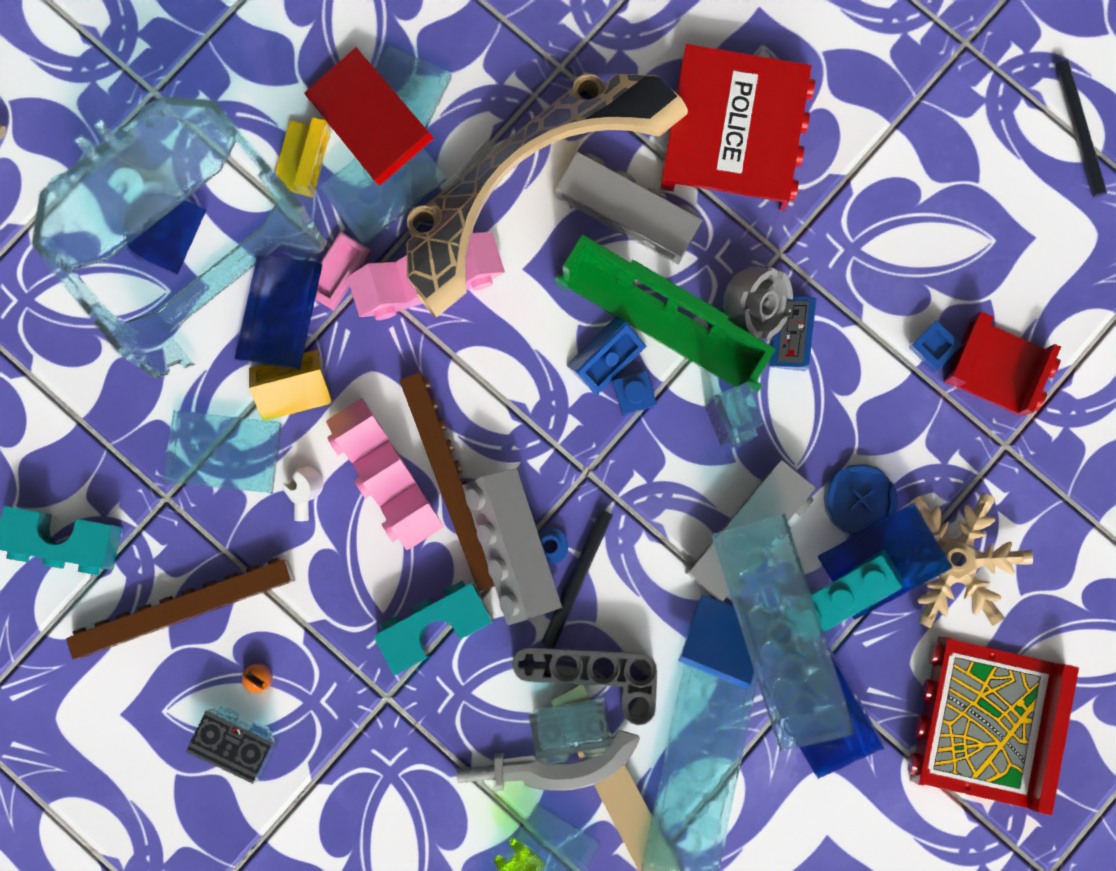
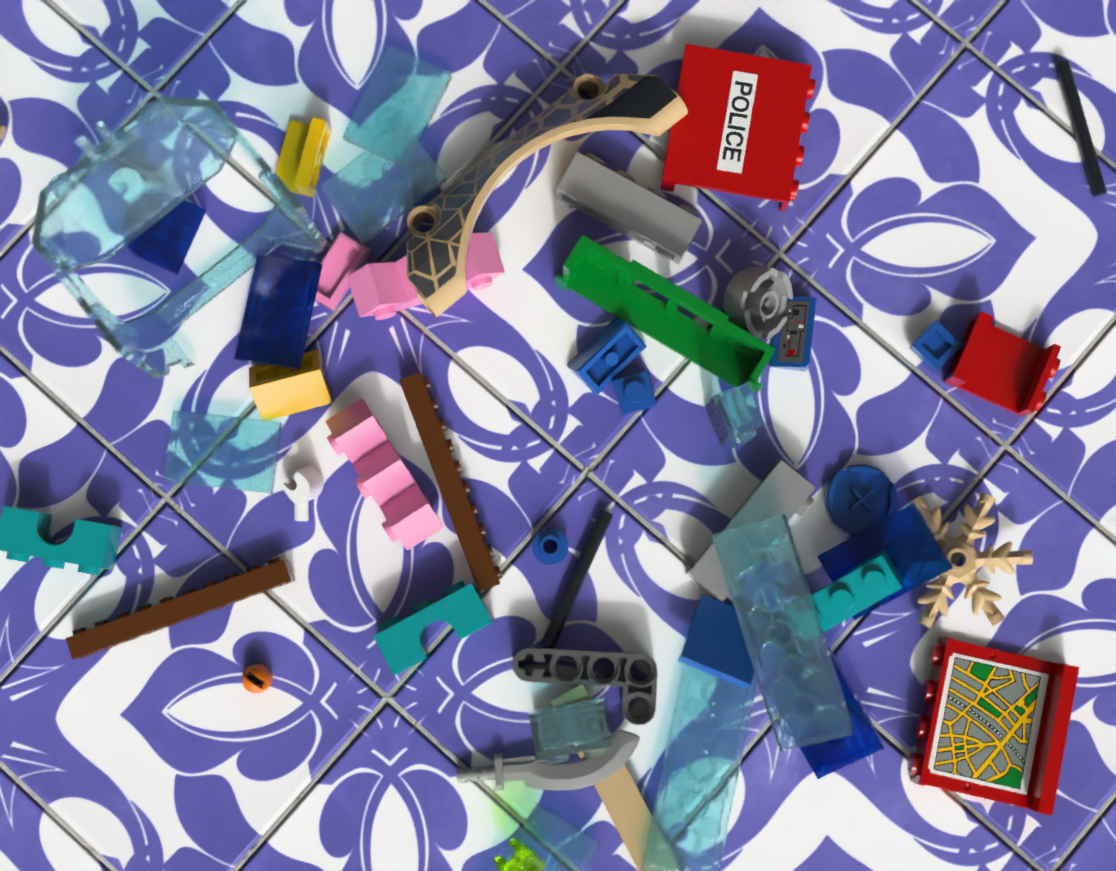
(233, 743): brick -> none
(368, 116): red tile -> none
(511, 546): light grey brick -> none

